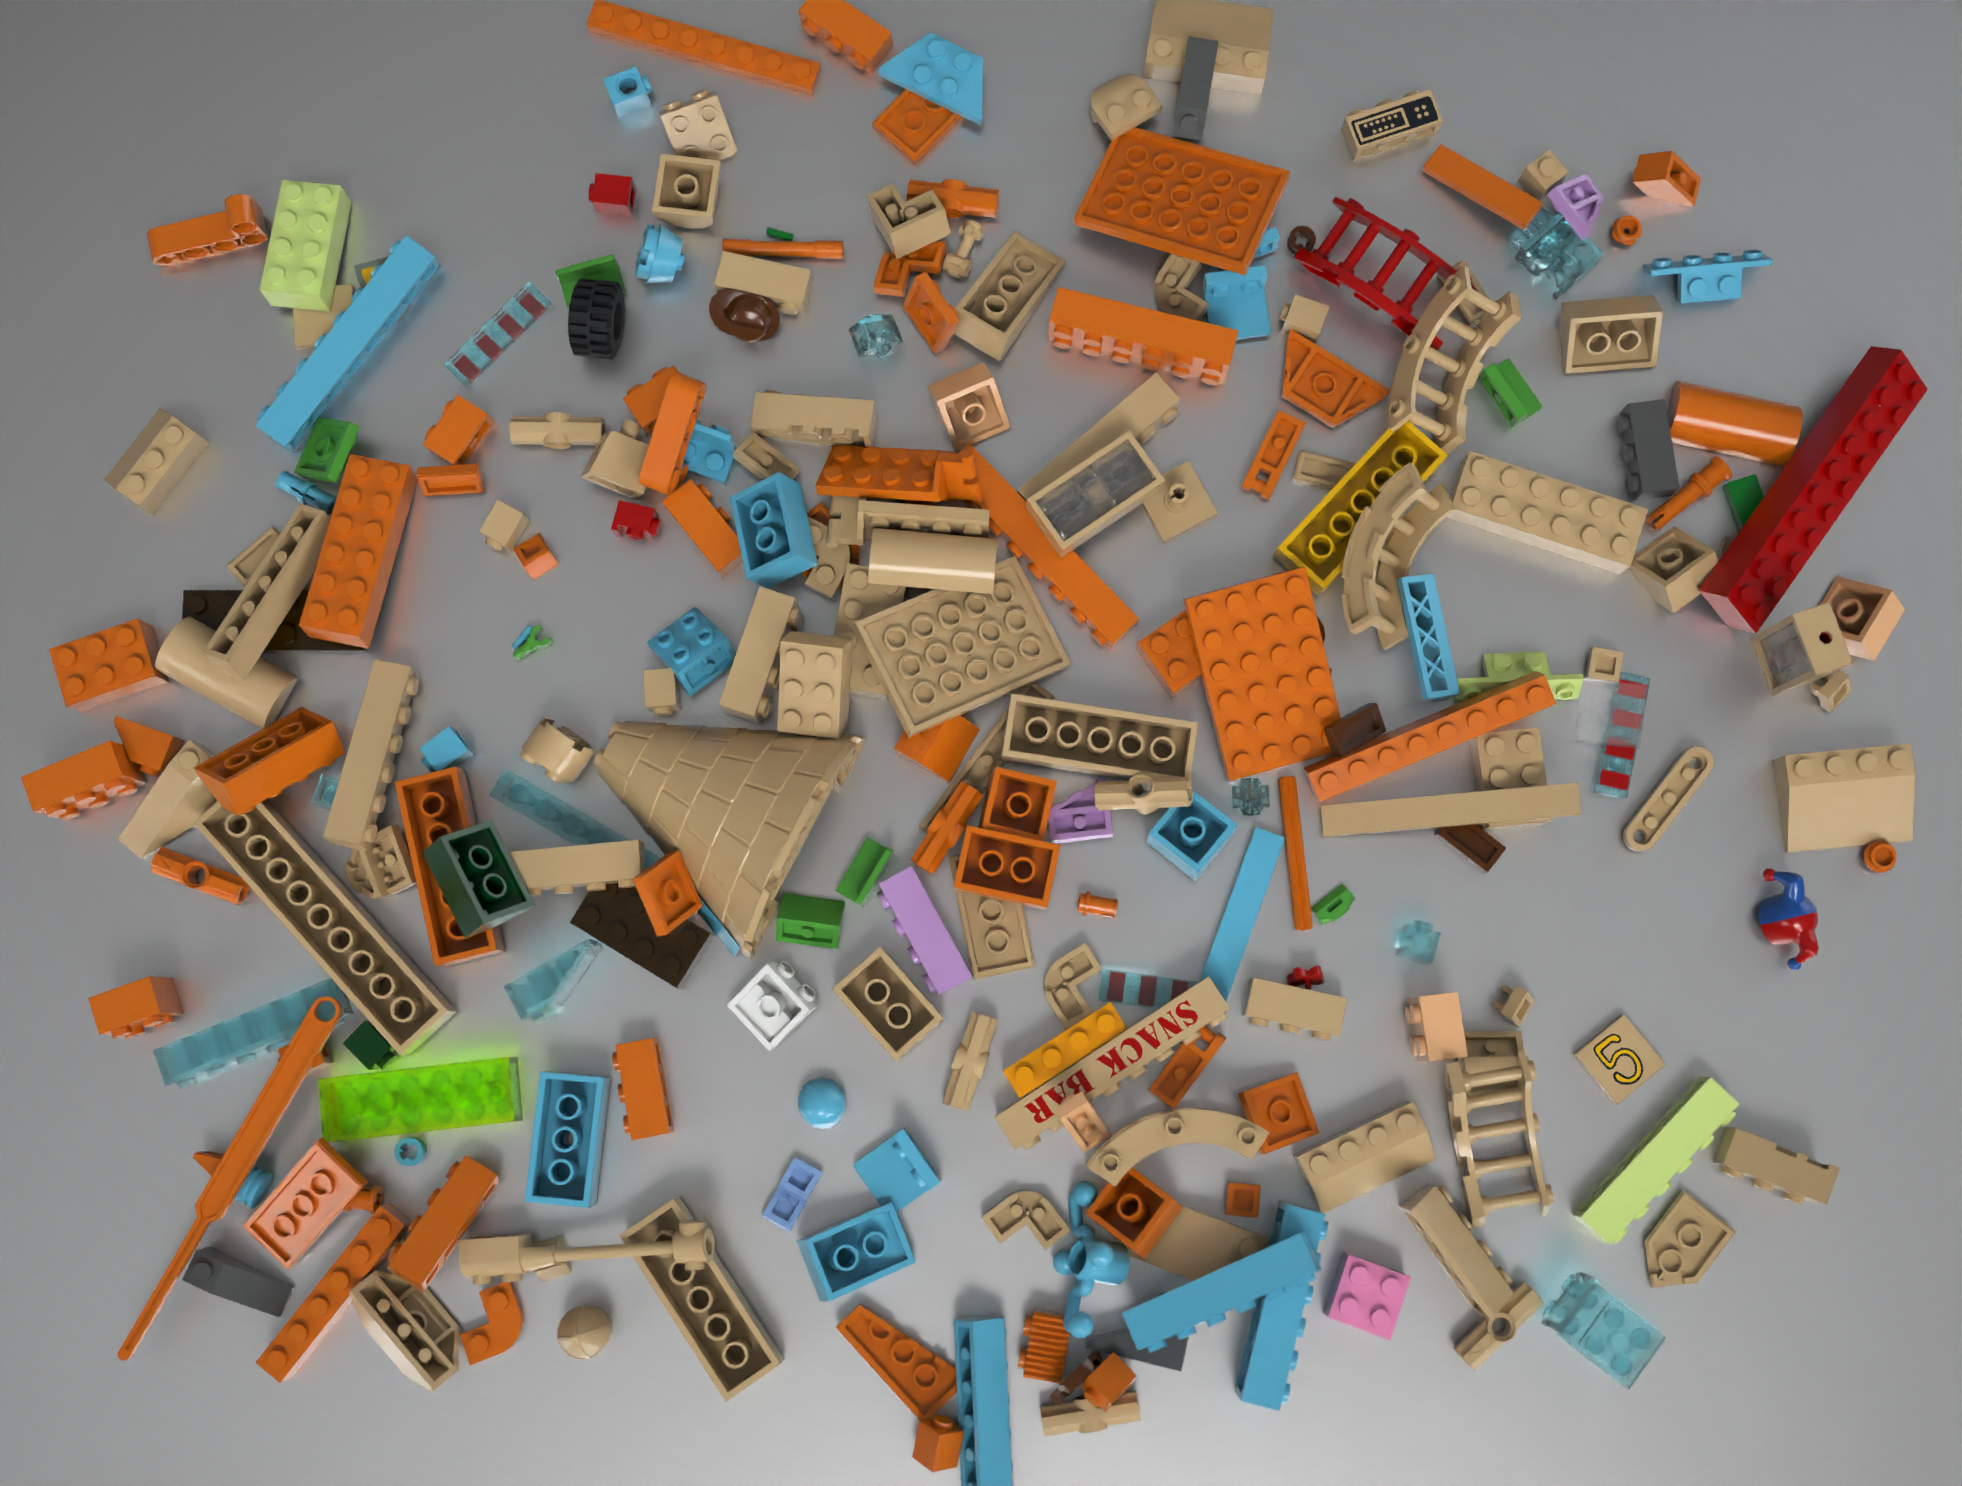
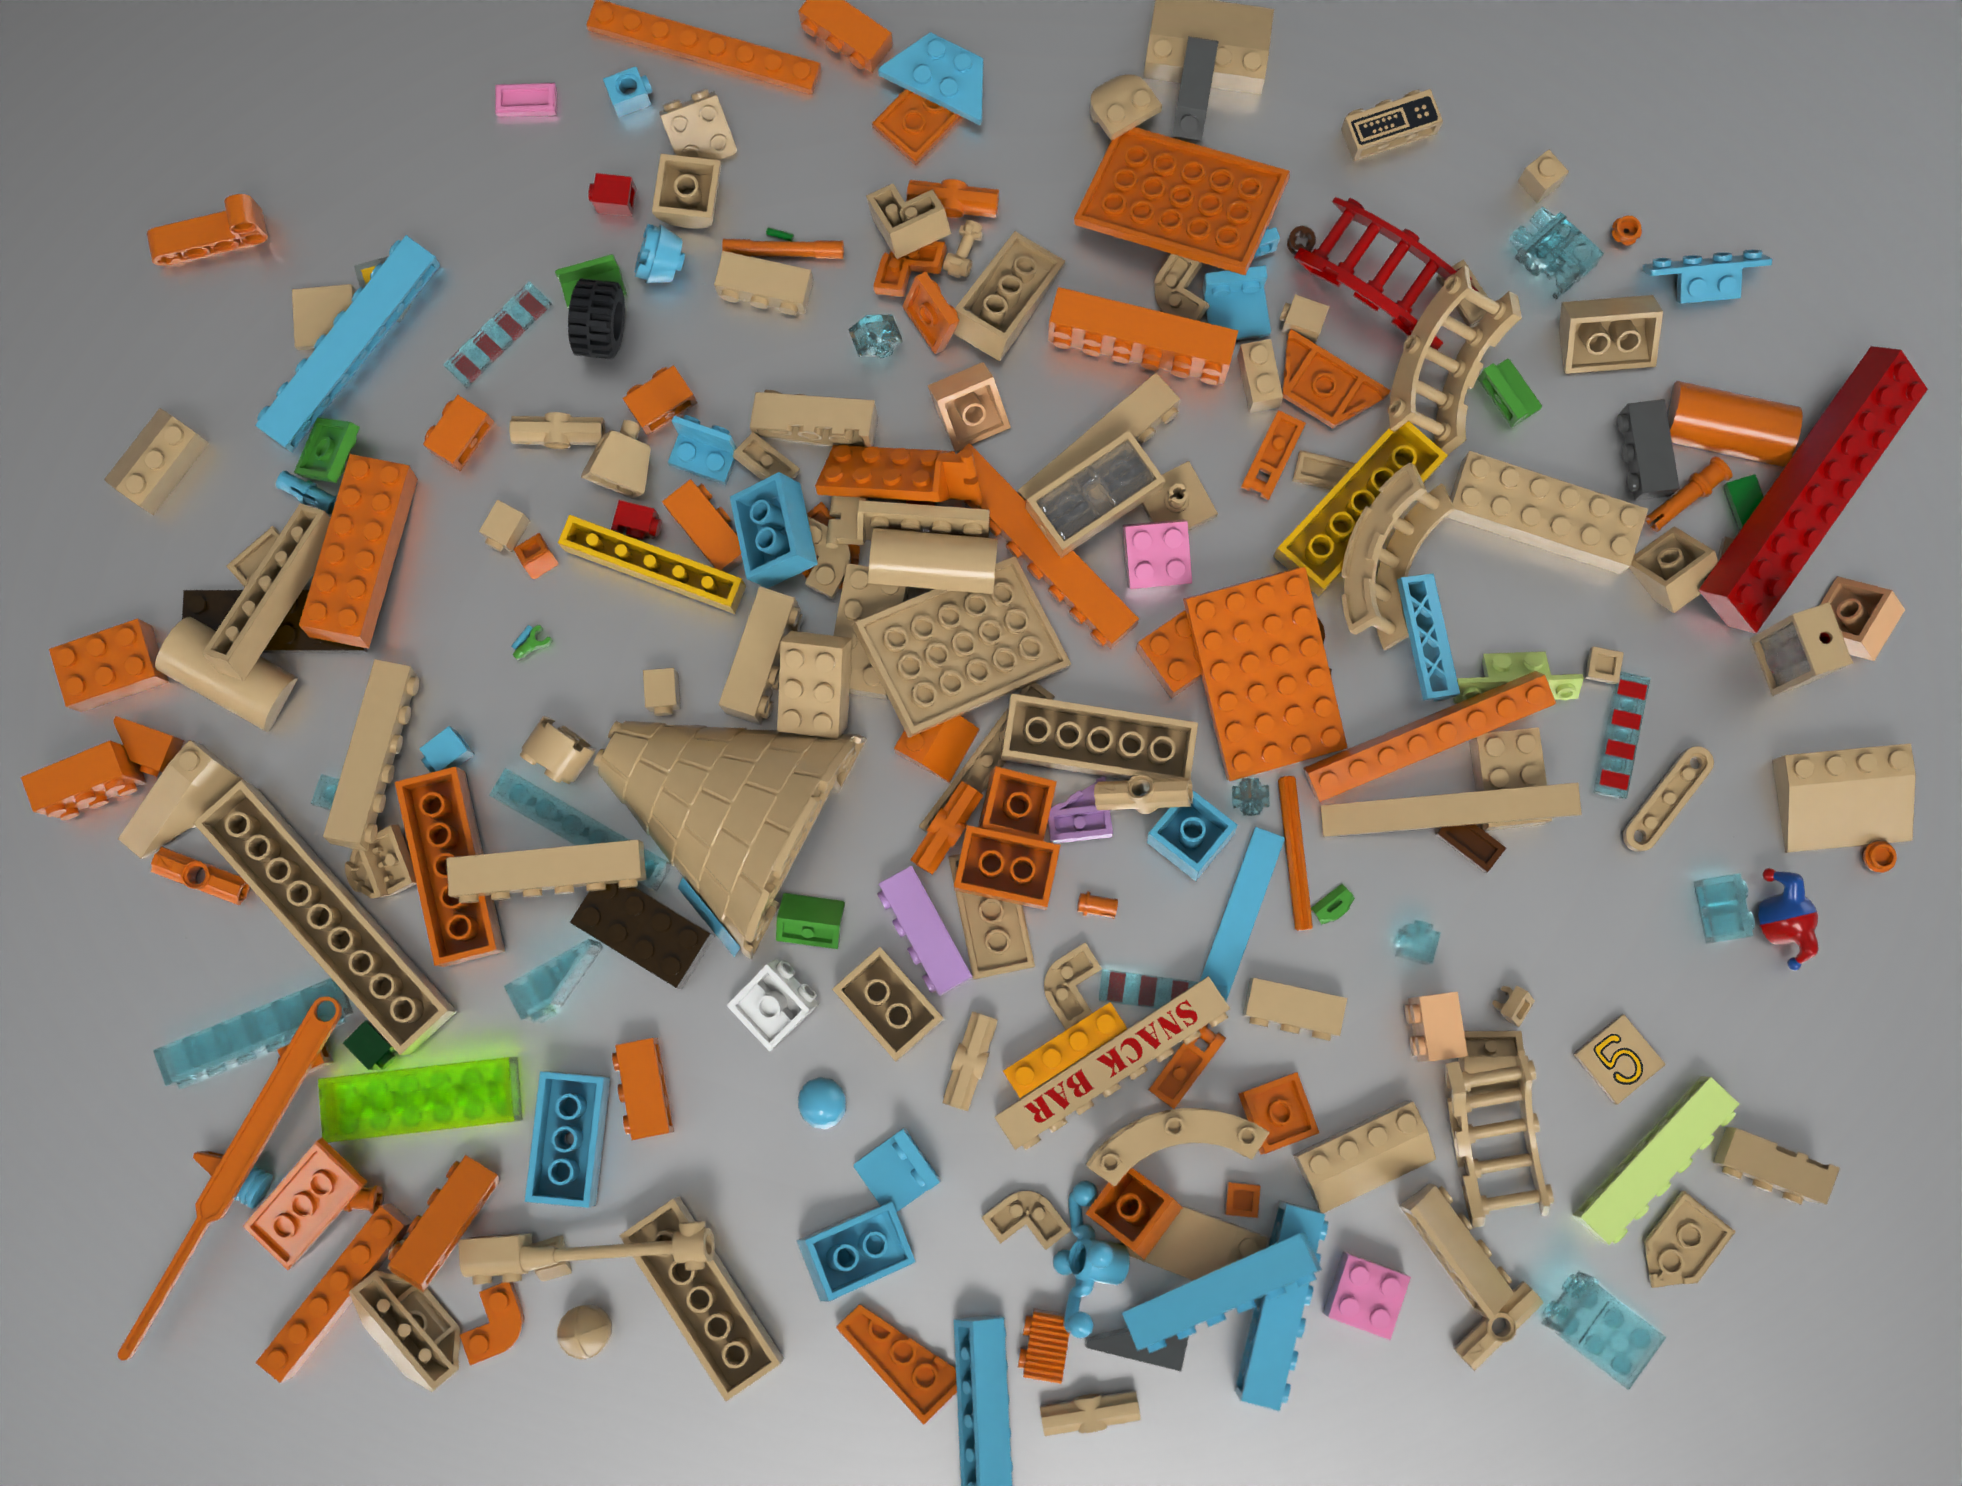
(136, 1006): orange brick -> none
(237, 1281): dark grey slope -> none
(271, 760): orange slope -> none
(305, 245): yellowish green brick -> none
(410, 1161): medium azure bush -> none
(450, 479): orange tile -> none
(477, 878): dark green slope -> none
(526, 100): none -> bright pink tile
(652, 564): none -> yellow brick
(663, 464): orange beam -> none
(667, 892): orange plate -> none
(693, 650): medium azure bracket -> none
(744, 315): reddish brown piece -> none
(792, 1194): light blue slope -> none
(865, 871): bright green panel -> none
(938, 1443): orange brick -> none
(1076, 1378): reddish brown tile -> none
(1082, 1121): light nougat plate -> none
(1108, 1382): orange brick -> none
(1157, 554): none -> bright pink brick
(1260, 376): none -> tan brick
(1308, 977): red piece -> none
(1354, 729): reddish brown tile -> none
(1482, 187): orange tile -> none
(1578, 203): lavender wing -> none
(1611, 713): clear tile -> none
(1666, 178): orange slope -> none
(1724, 908): none -> clear light blue brick
(1833, 692): tan tile -> none

